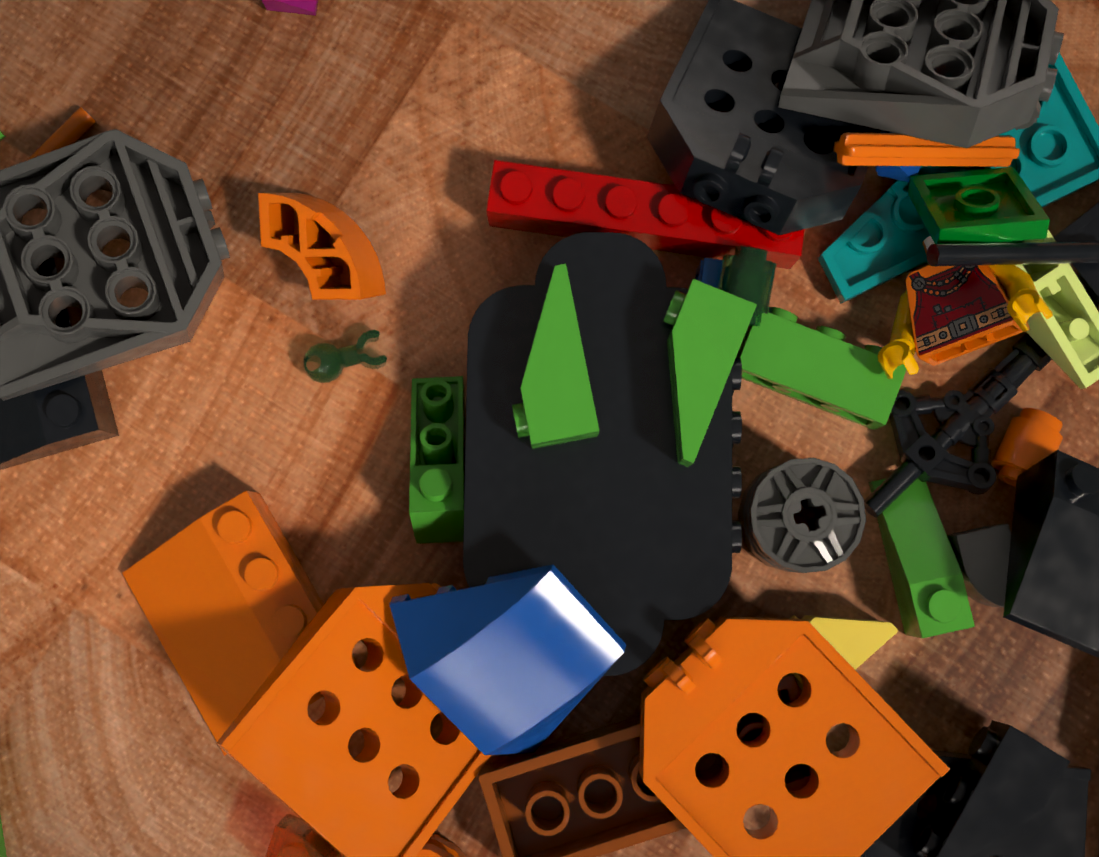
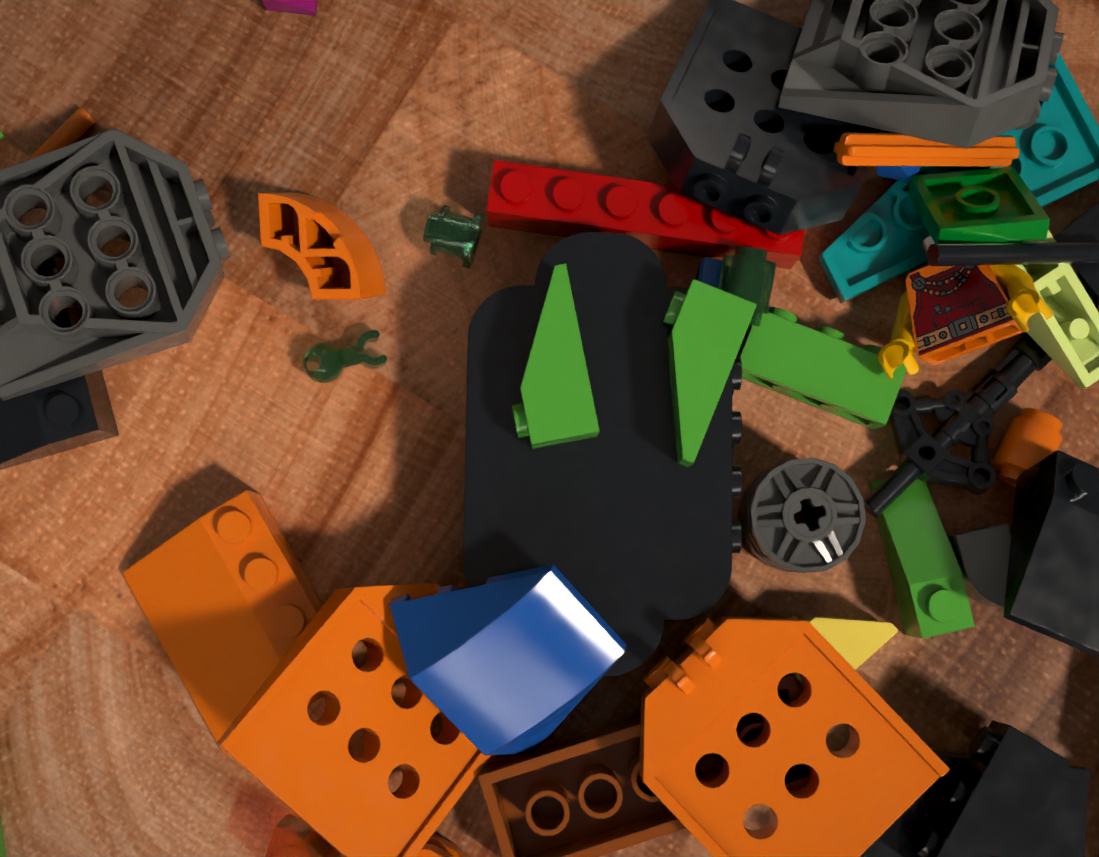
(437, 459): bright green slope -> none
(454, 234): none -> clear green brick

